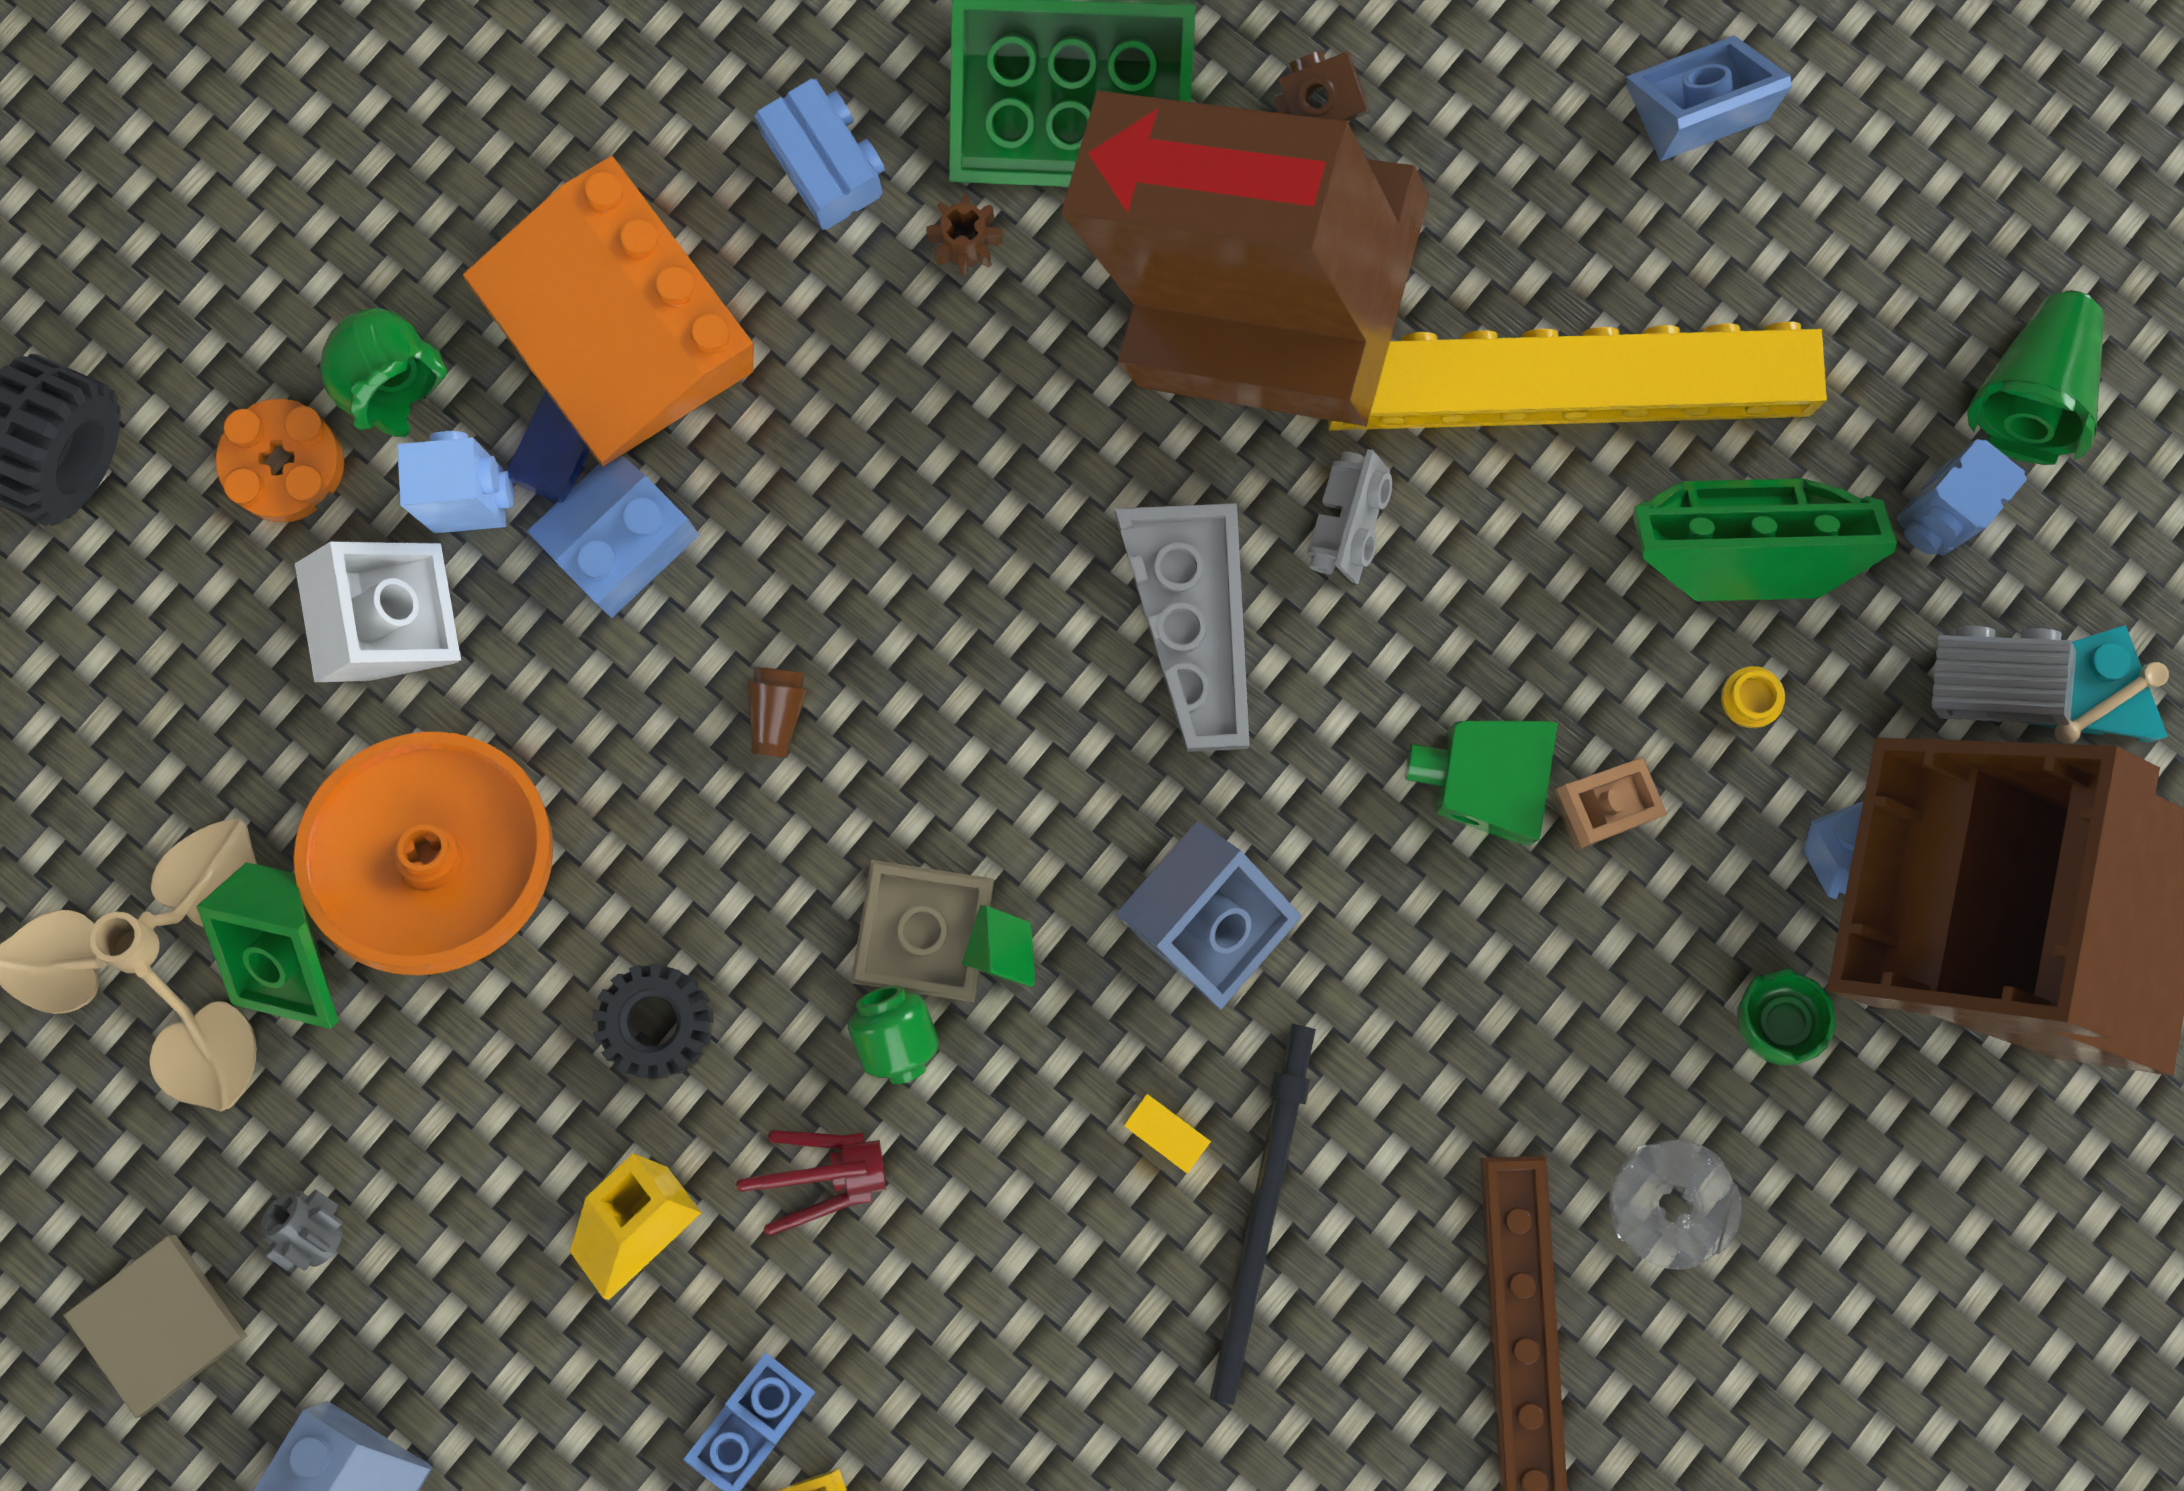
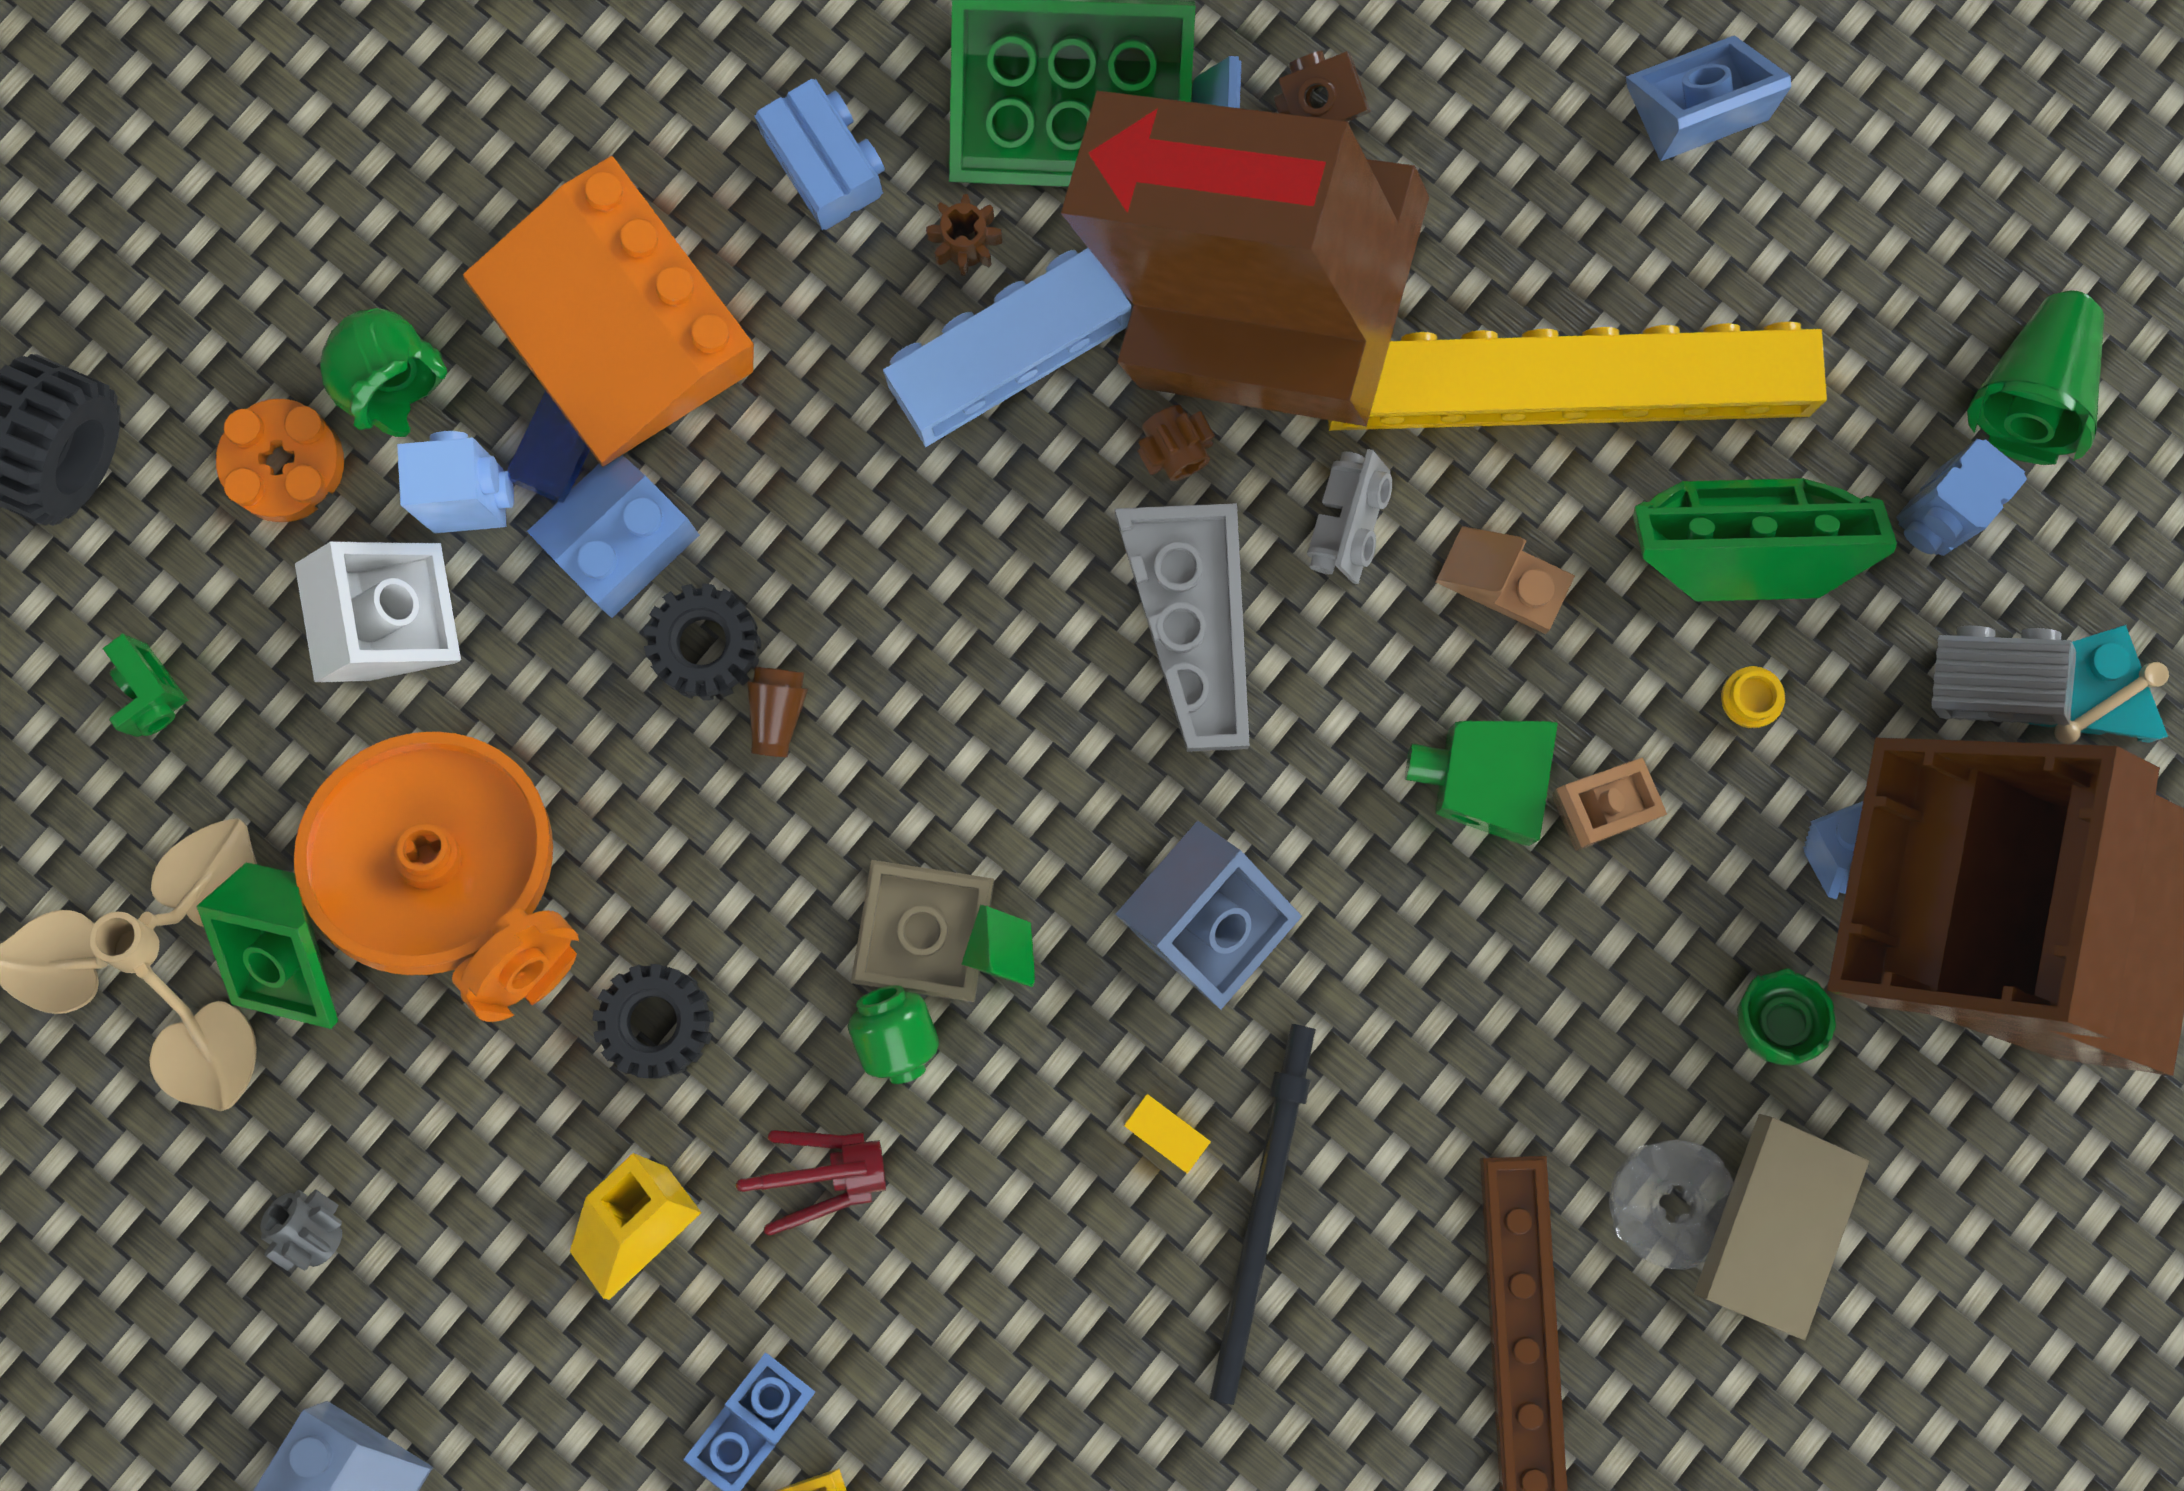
(147, 682): none -> green bracket
(155, 1326): dark tan tile -> none
(520, 961): none -> orange plate
(676, 616): none -> black tyre
(1007, 344): none -> light blue brick
(1176, 442): none -> reddish brown gear
(1219, 84): none -> medium blue slope
(1505, 578): none -> medium nougat slope
(1781, 1227): none -> dark tan tile

